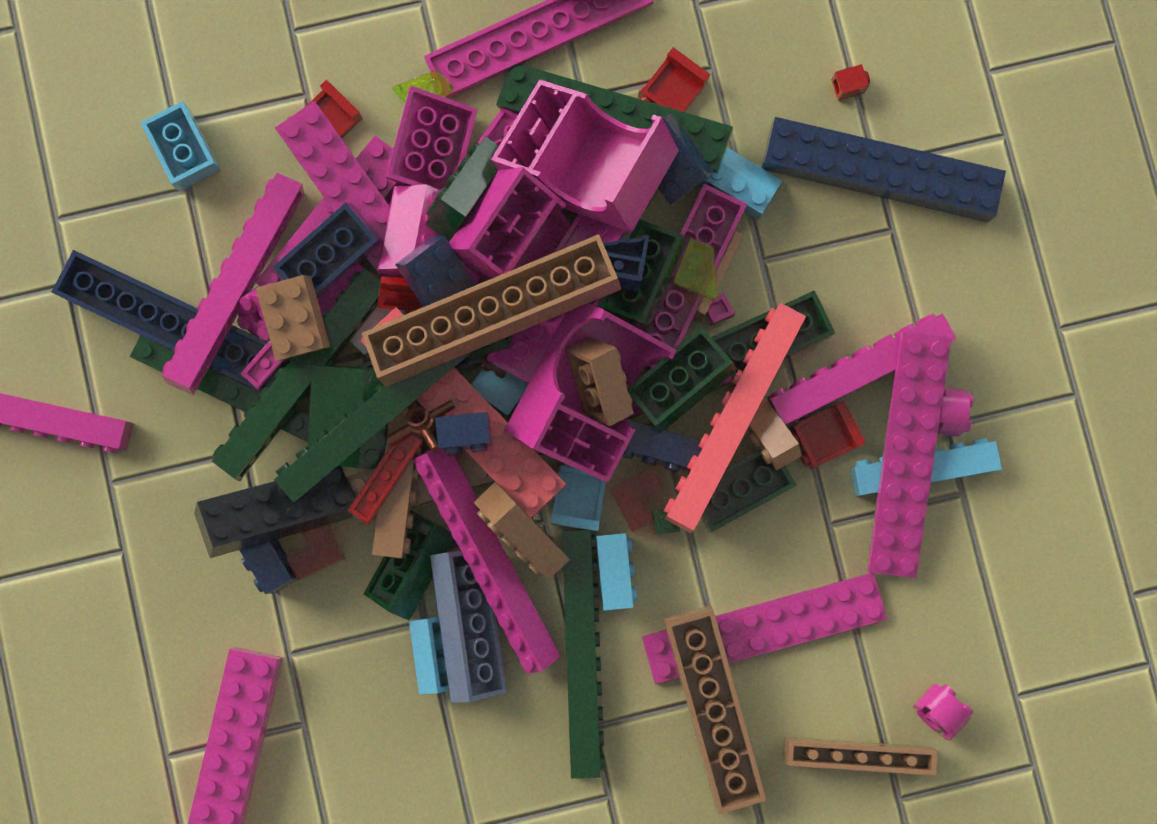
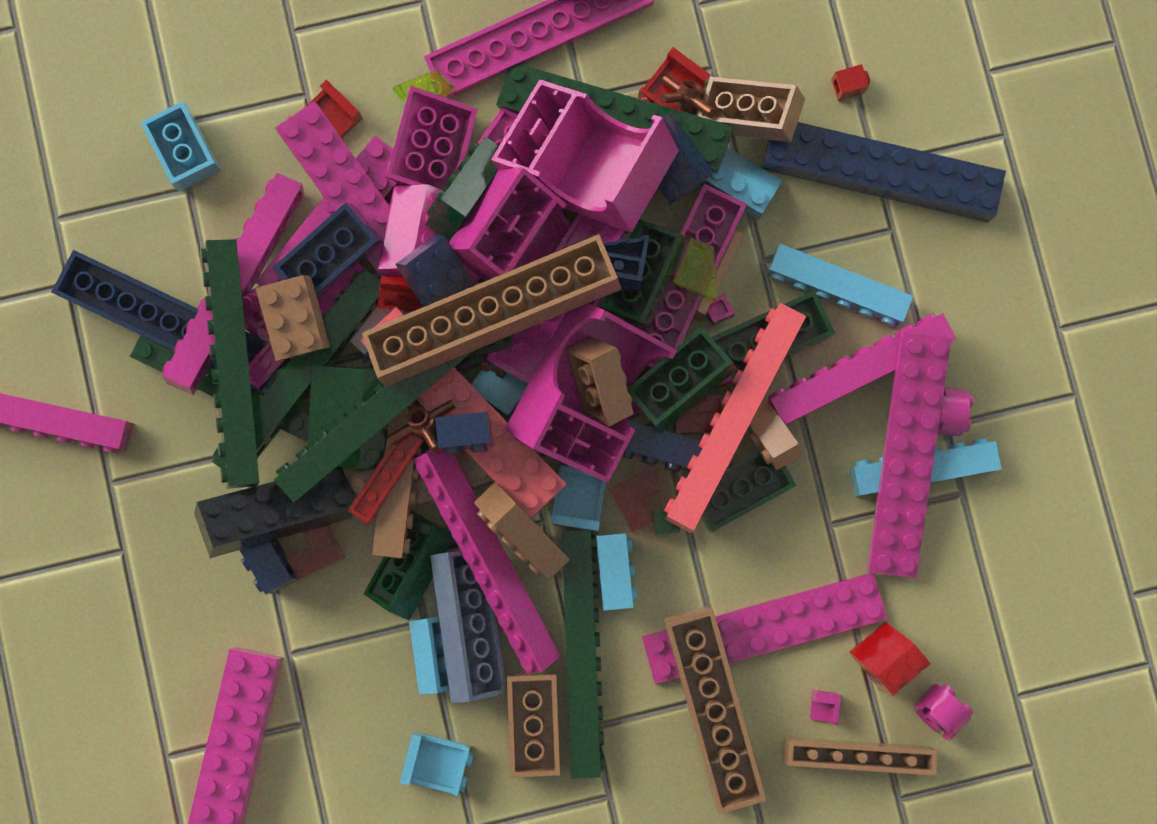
(231, 364): none -> dark green brick
(437, 763): none -> medium azure panel
(533, 725): none -> medium nougat brick
(686, 96): none -> copper bar
(699, 416): none -> red plate
(755, 107): none -> medium nougat brick
(825, 706): none -> dark pink panel
(827, 435): red panel -> none
(839, 285): none -> medium azure brick
(889, 658): none -> red slope

